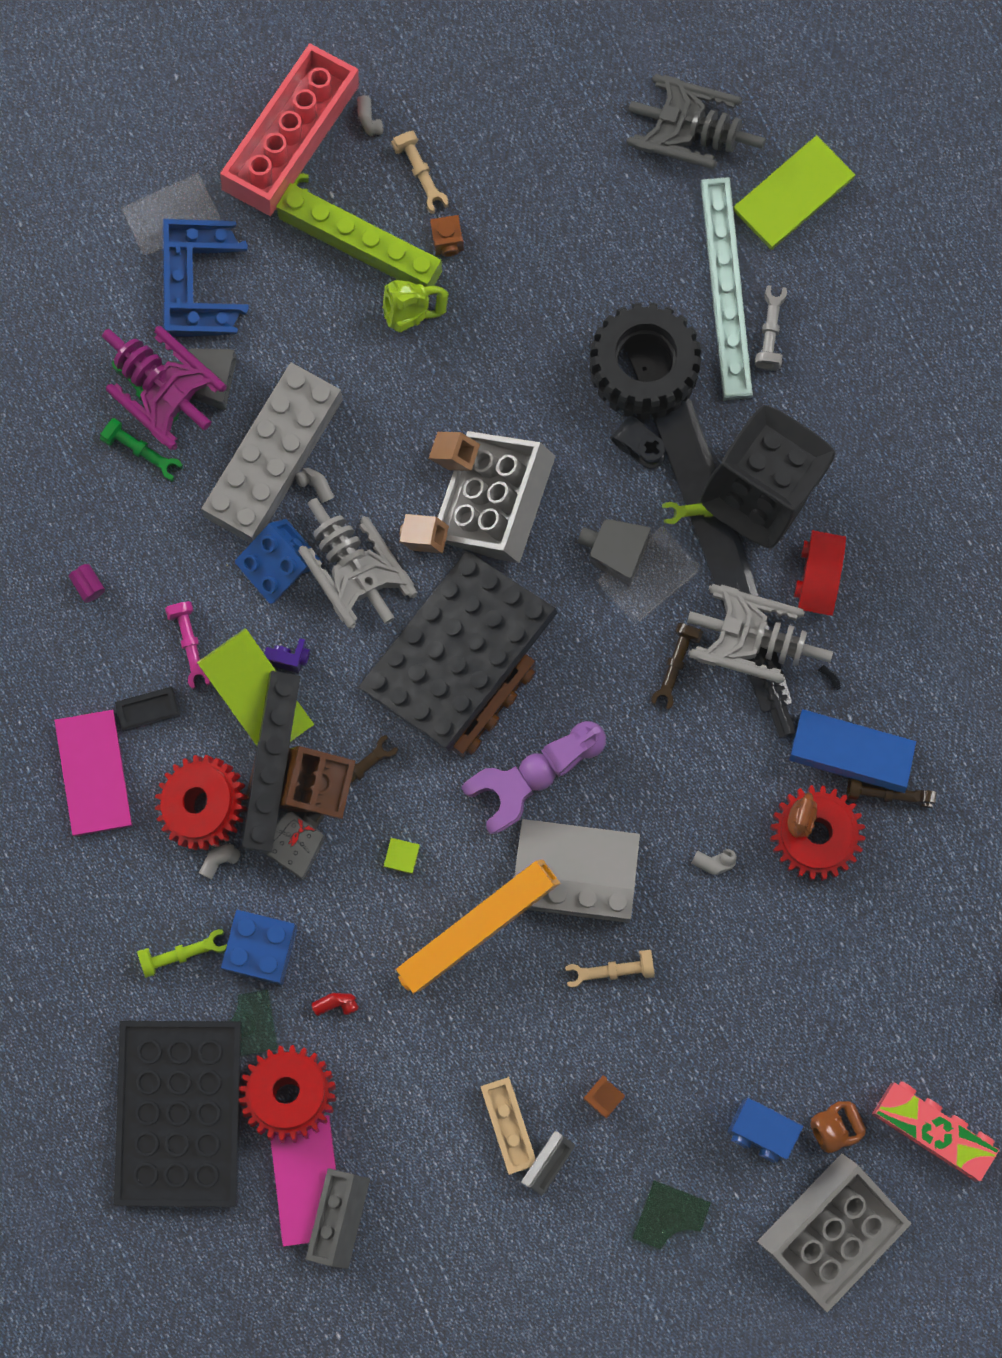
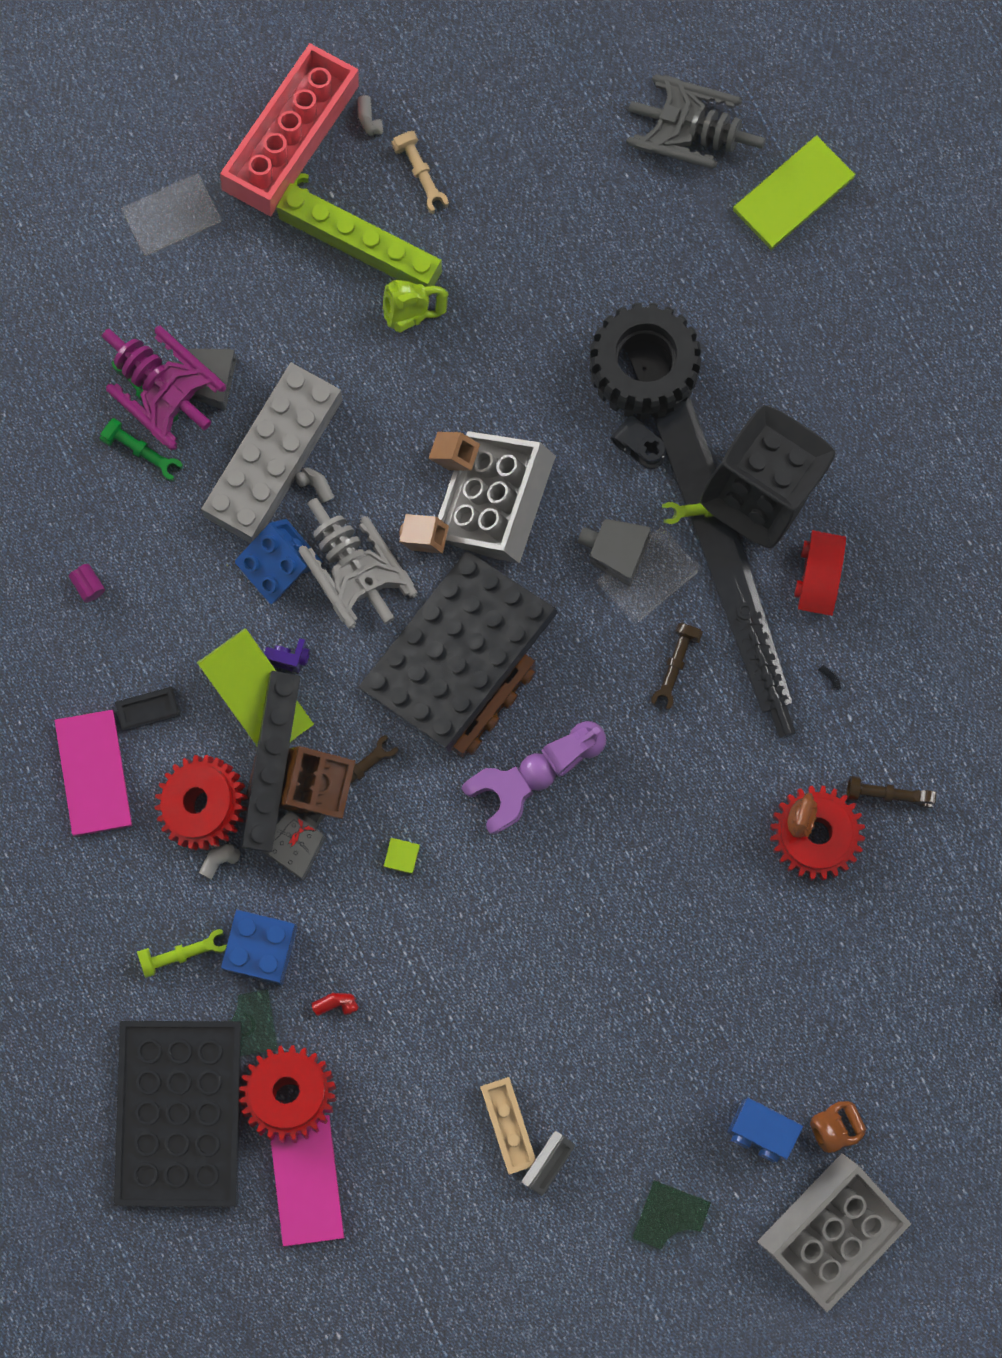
(179, 242): blue wedge -> none
(181, 612): dark pink piece -> none
(337, 1219): dark grey panel -> none
(447, 235): dark orange bracket -> none
(477, 926): light orange brick -> none
(590, 863): light grey slope -> none
(603, 1097): dark orange panel -> none
(614, 970): tan piece -> none
(716, 864): light grey arm -> none
(726, 289): light aqua tile -> none
(746, 632): light grey bar -> none
(767, 358): light grey piece -> none
(853, 751): blue tile -> none
(935, 1131): coral brick -> none

